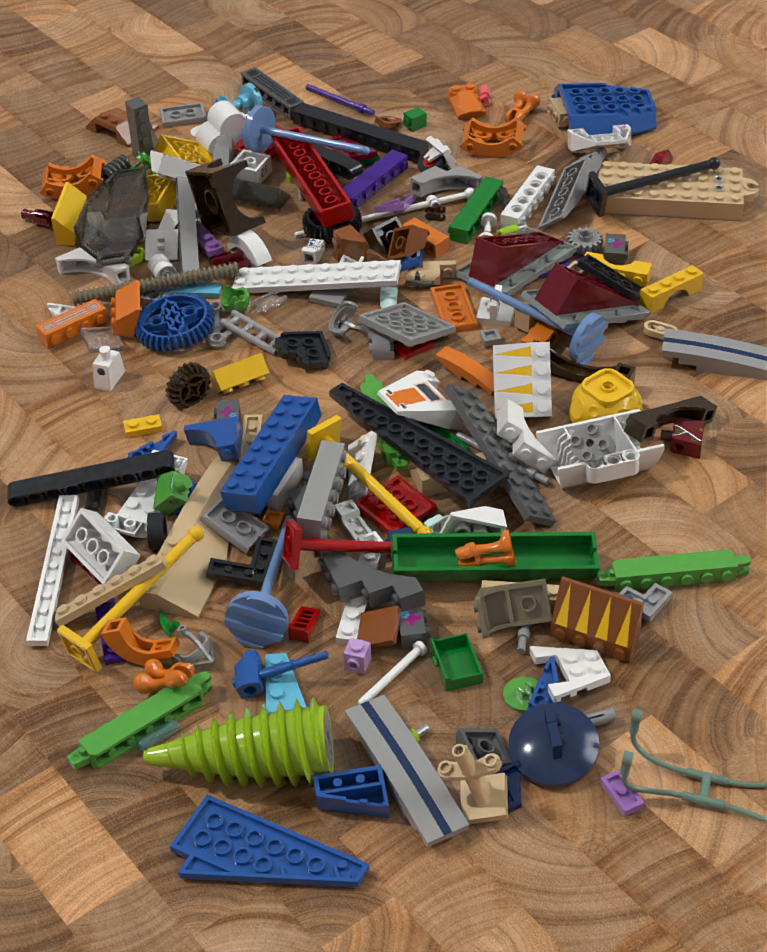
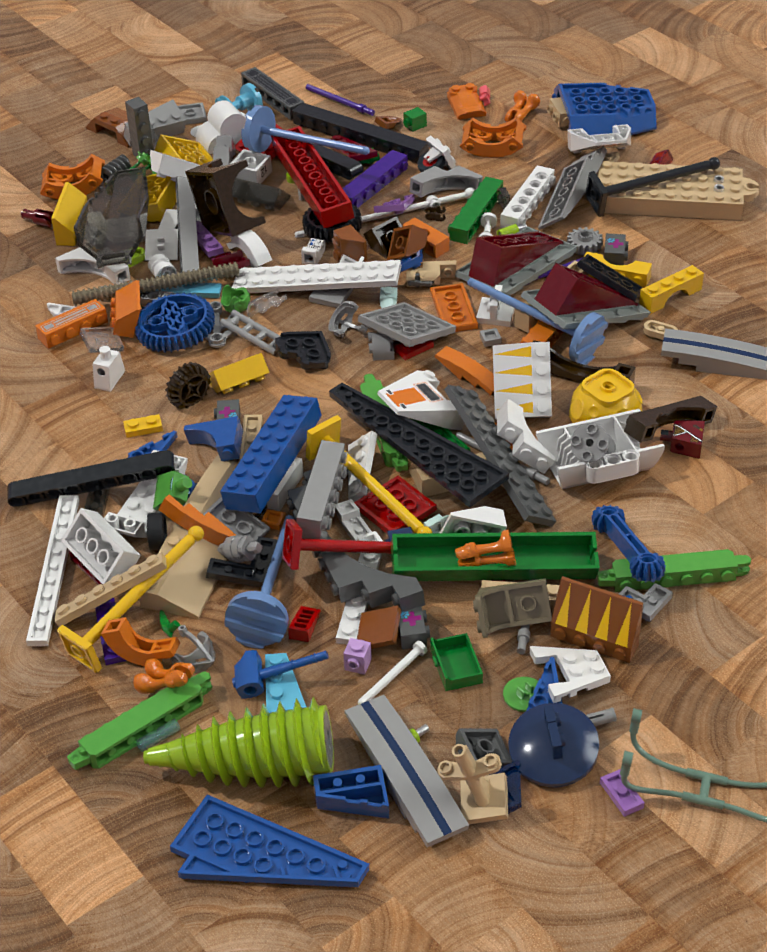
(164, 119): none -> light grey wedge
(189, 516): none -> orange slope
(239, 548): none -> light grey piece
(643, 564): none -> blue arm

